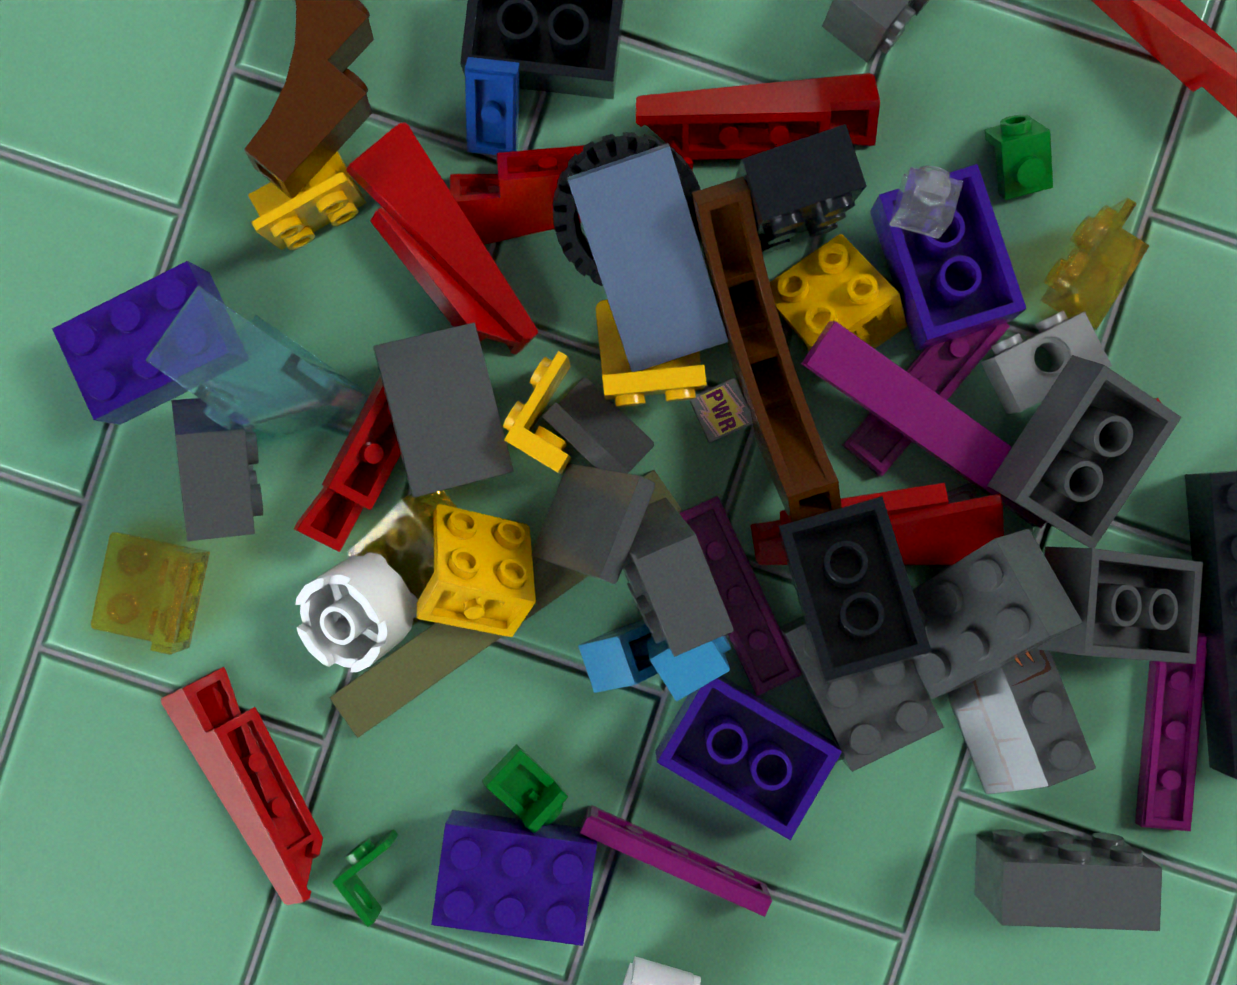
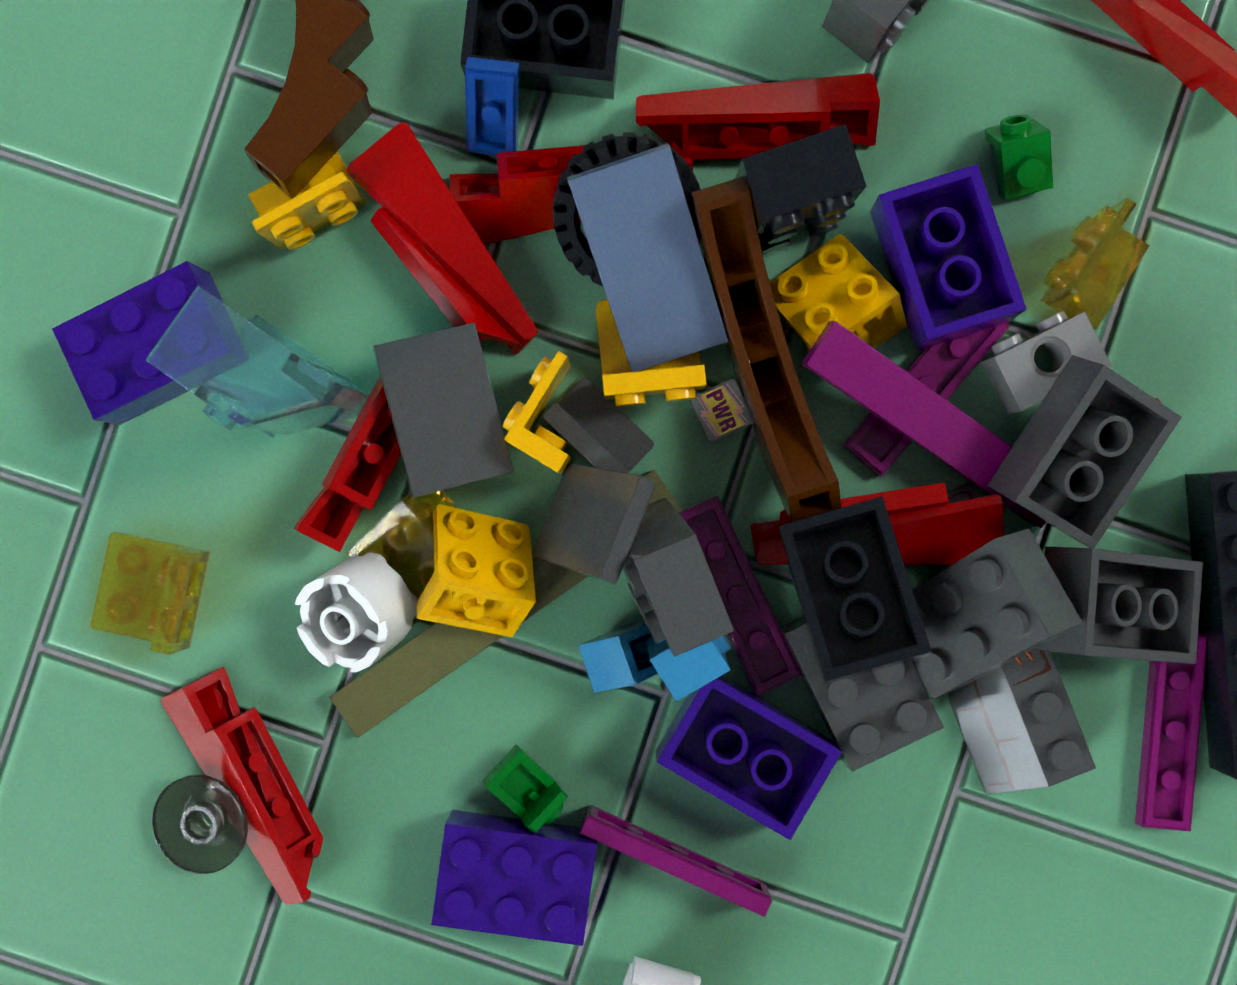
(187, 836): none -> clear smoke dish
(215, 474): dark grey brick -> none
(348, 882): green bracket -> none
(926, 201): clear brick -> none
(1067, 881): dark grey brick -> none

